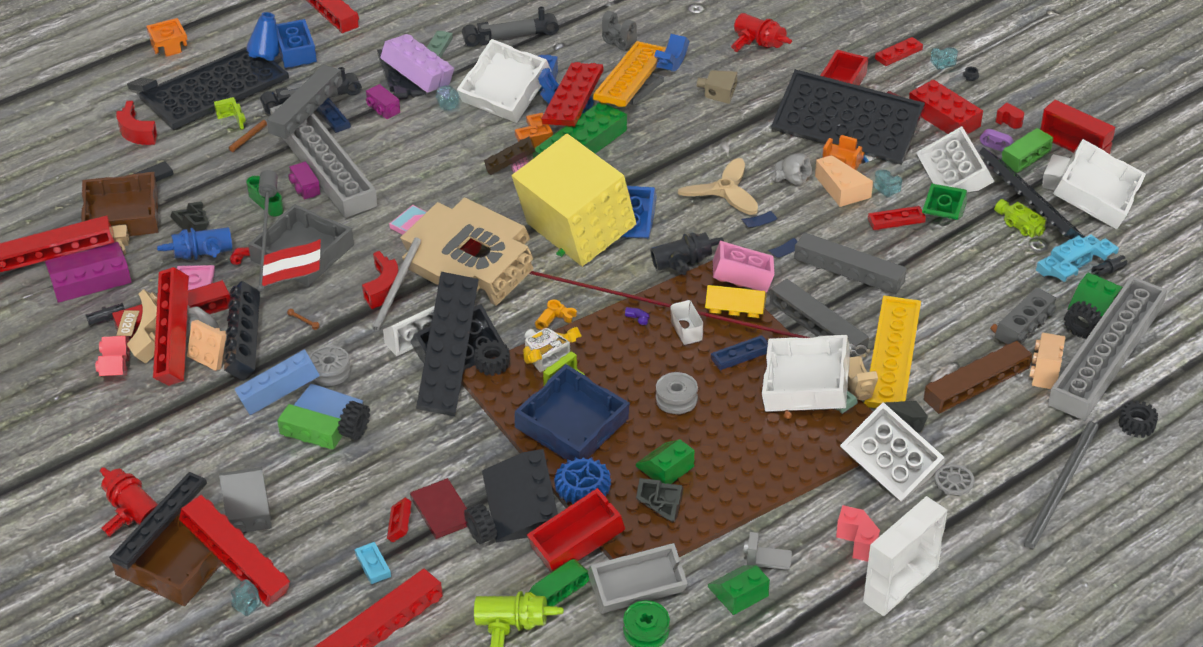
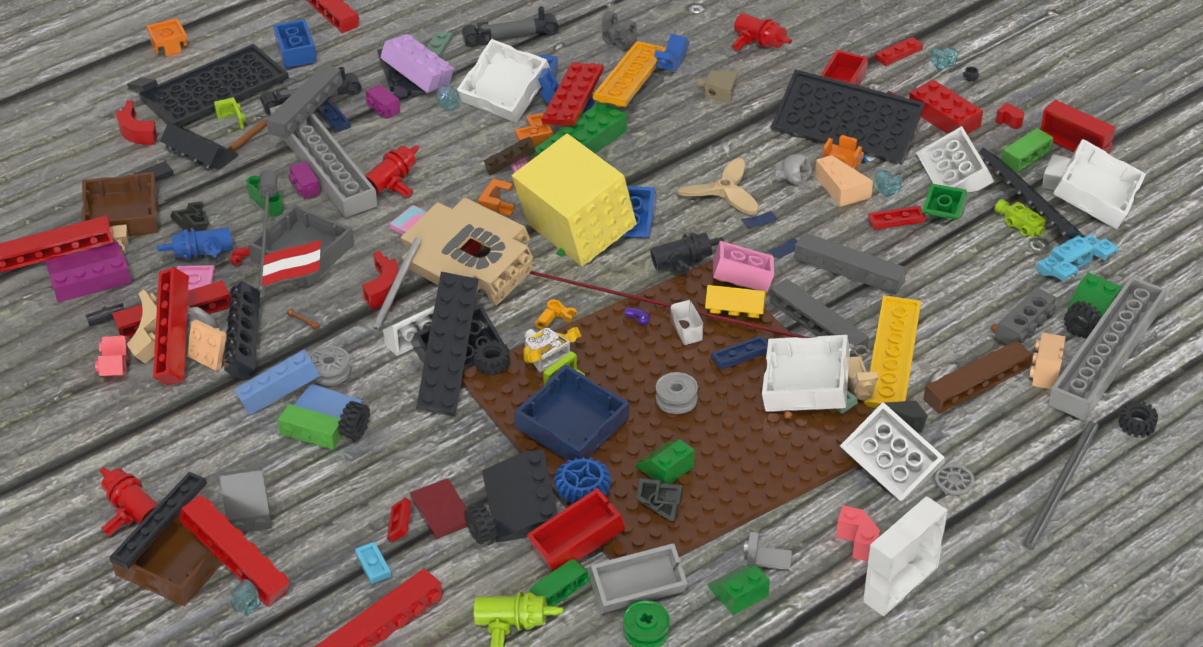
(127, 323): tan sticker -> none
(197, 147): none -> black slope
(264, 38): blue cone -> none
(393, 170): none -> red piece
(492, 199): none -> orange panel
(996, 139): medium lavender beam -> none
(1109, 266): black pin -> none

